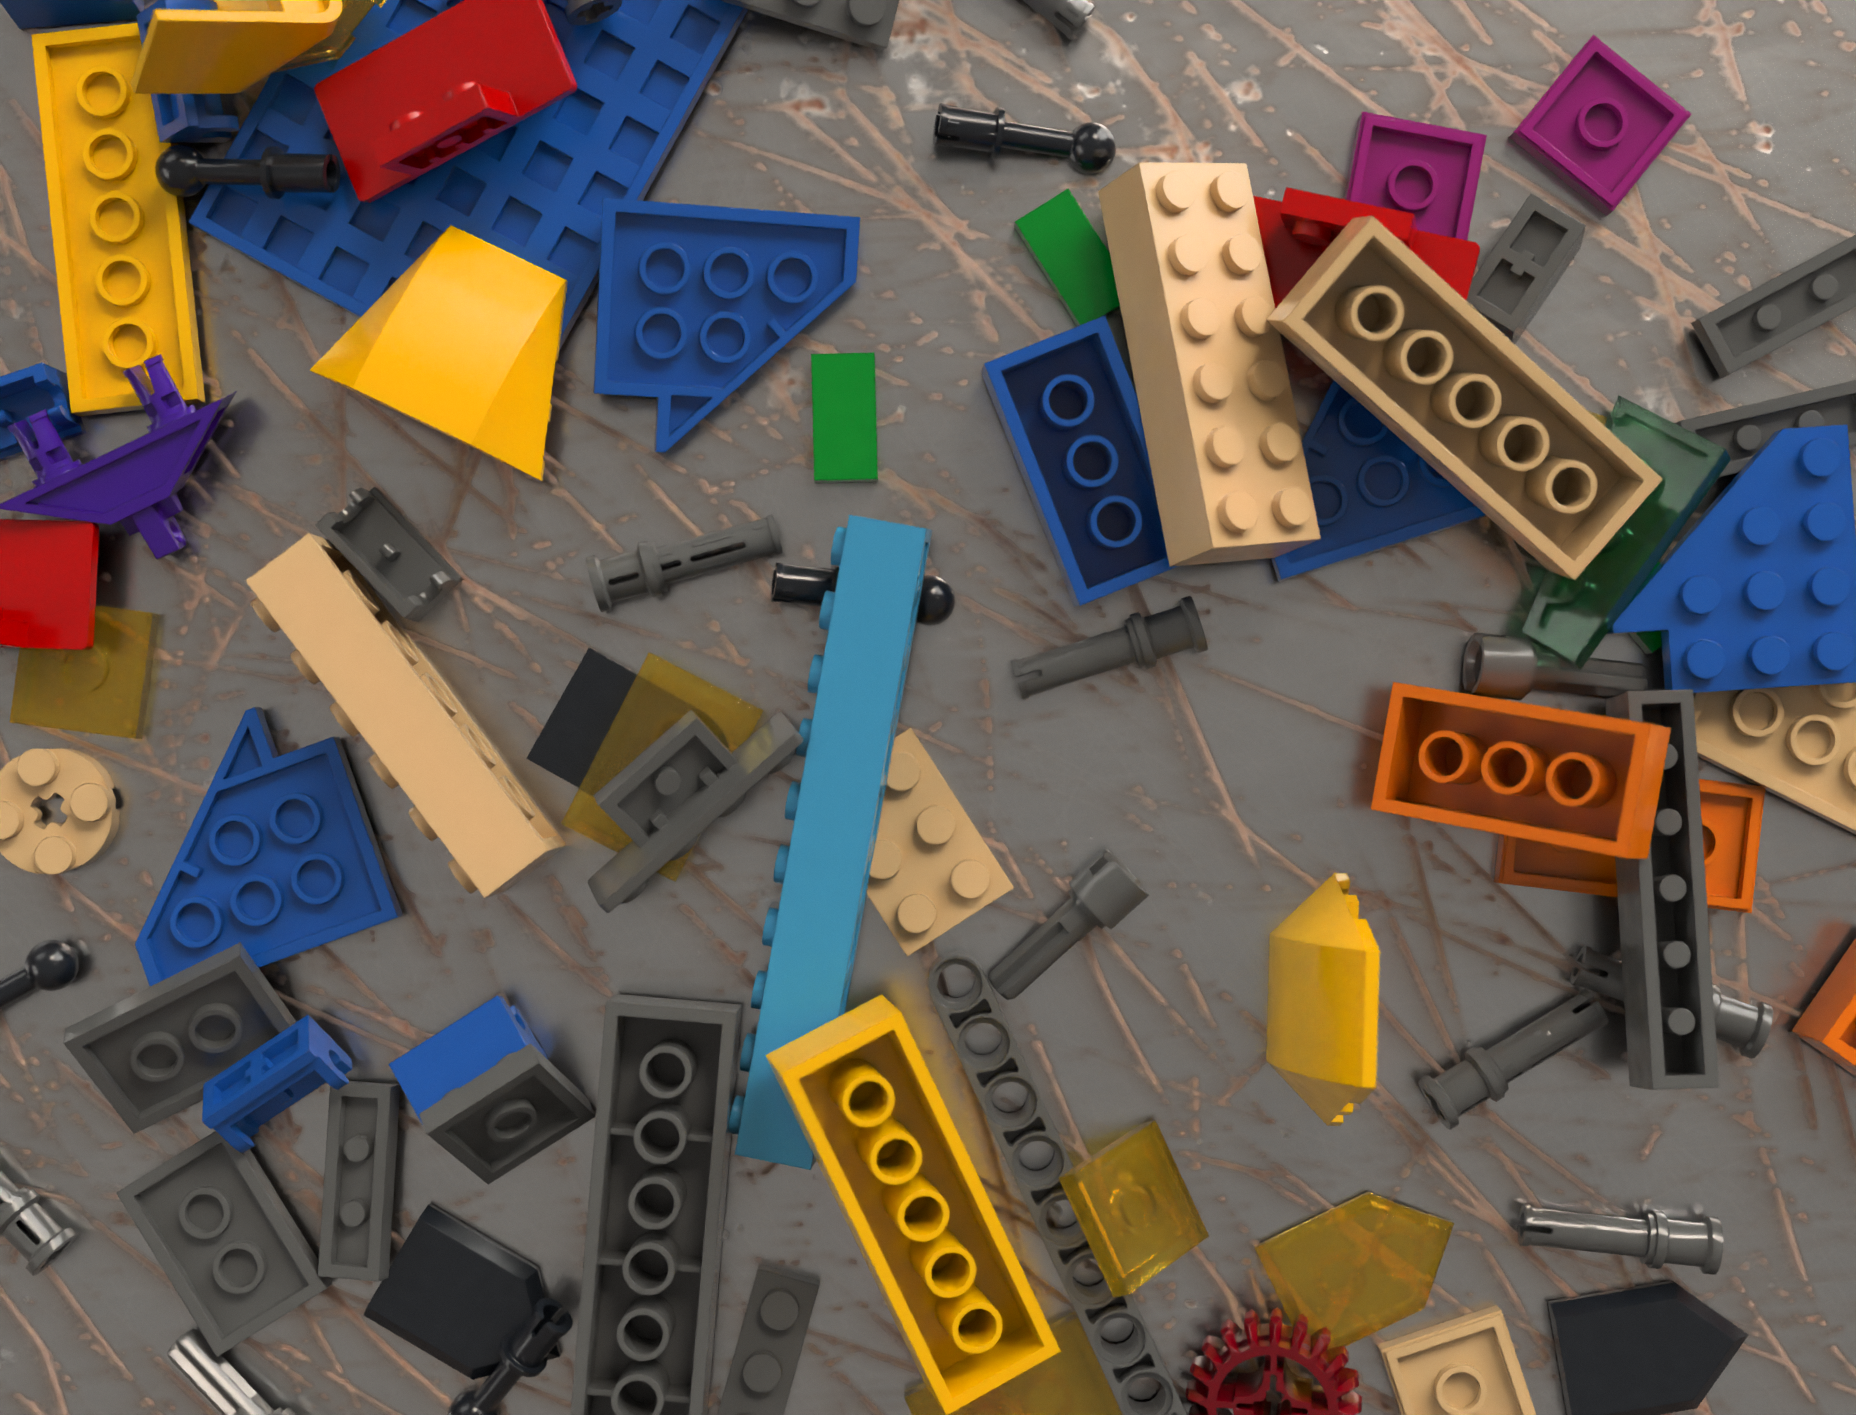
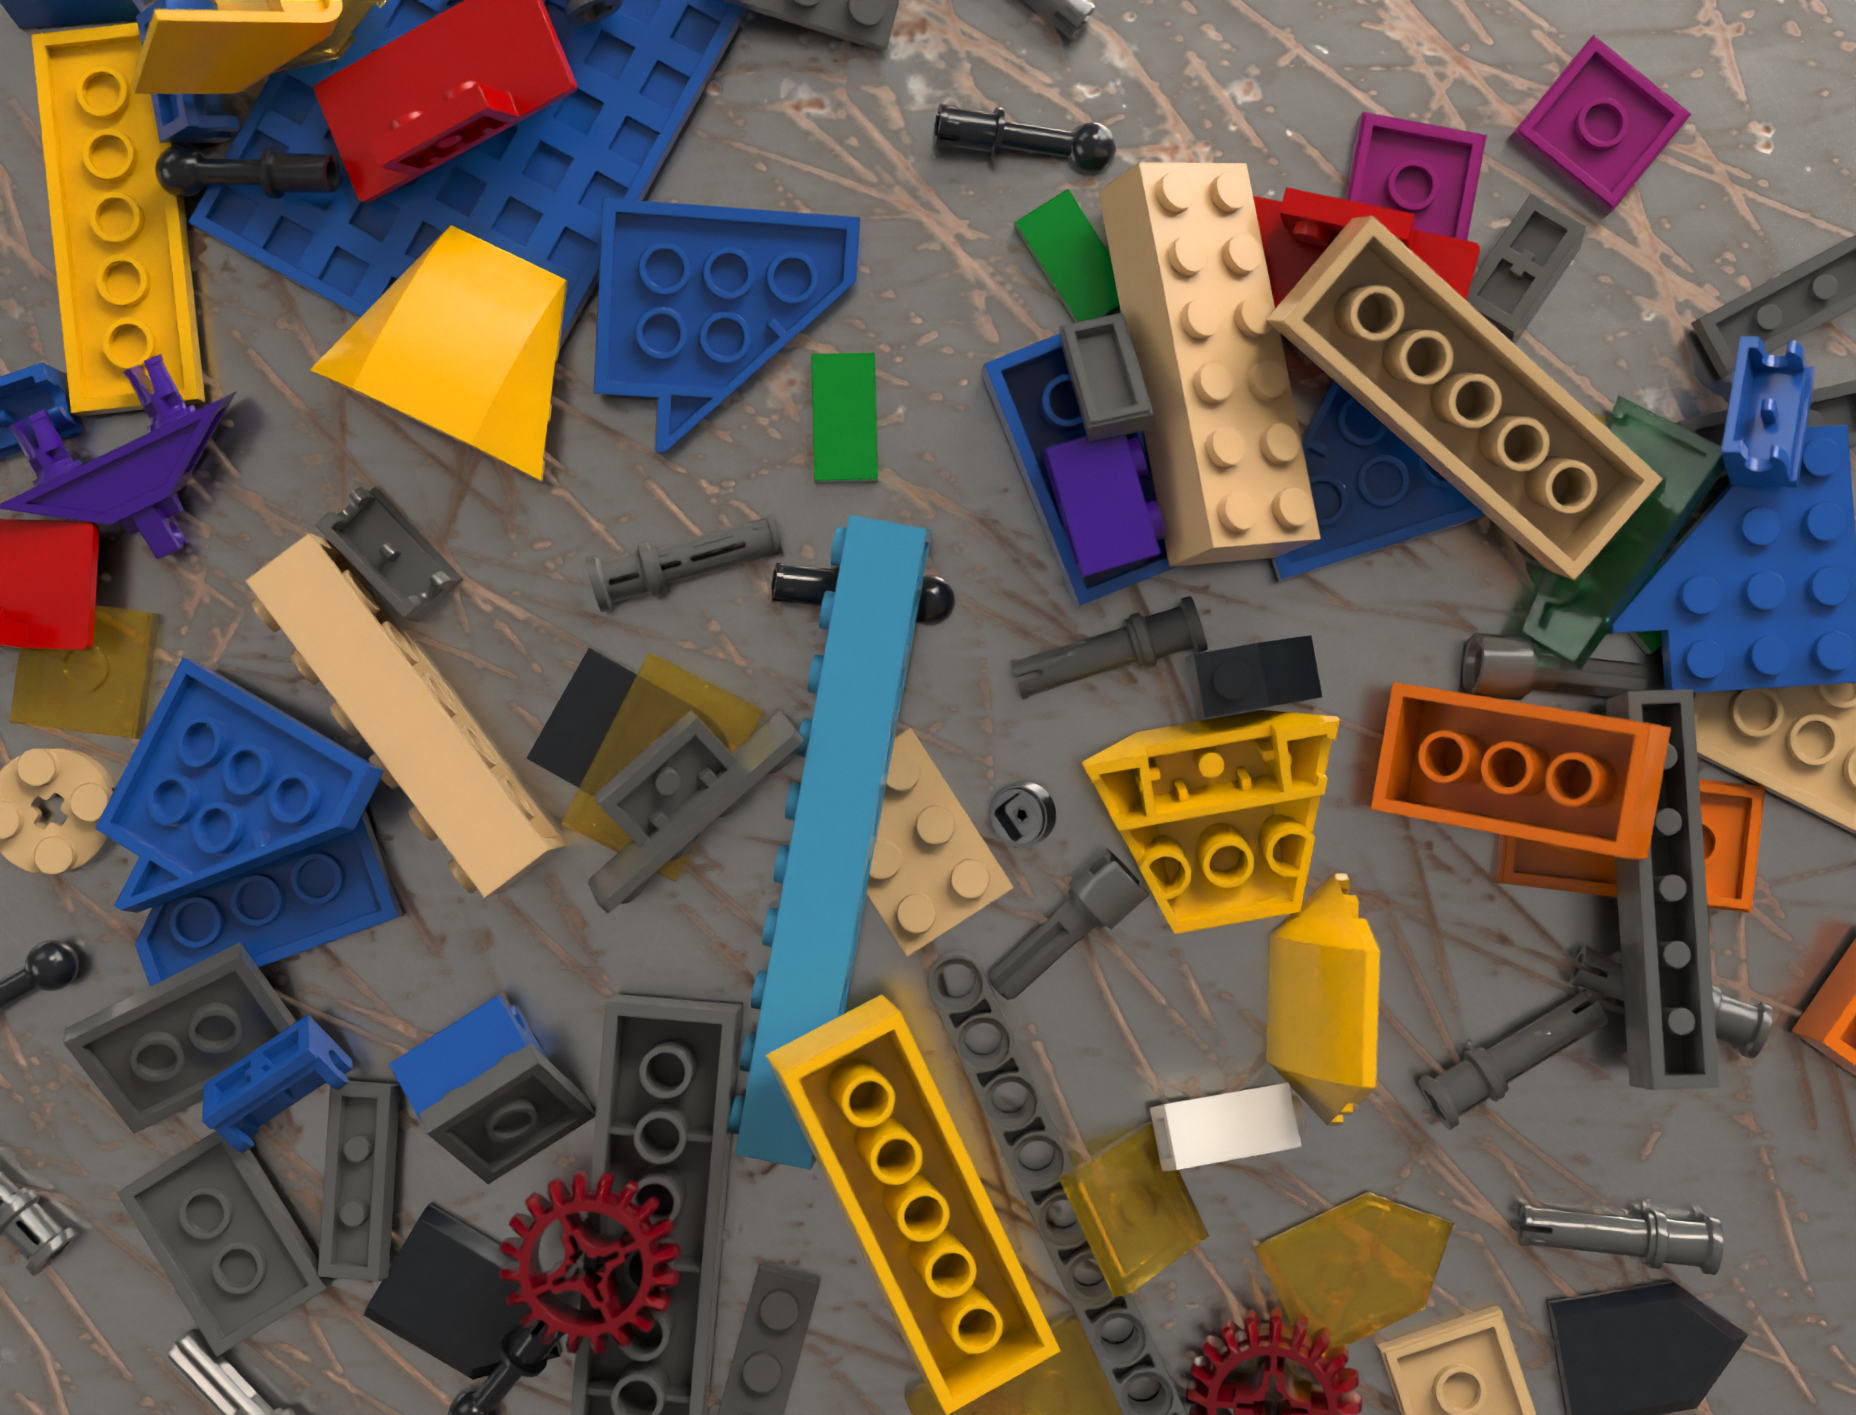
(226, 789): none -> blue wing
(540, 1288): none -> dark red gear
(1022, 814): none -> black tile
(1103, 502): none -> dark purple brick
(1106, 377): none -> dark grey tile
(1220, 811): none -> yellow wedge
(1227, 1126): none -> white brick
(1253, 676): none -> black slope
(1767, 415): none -> blue hinge

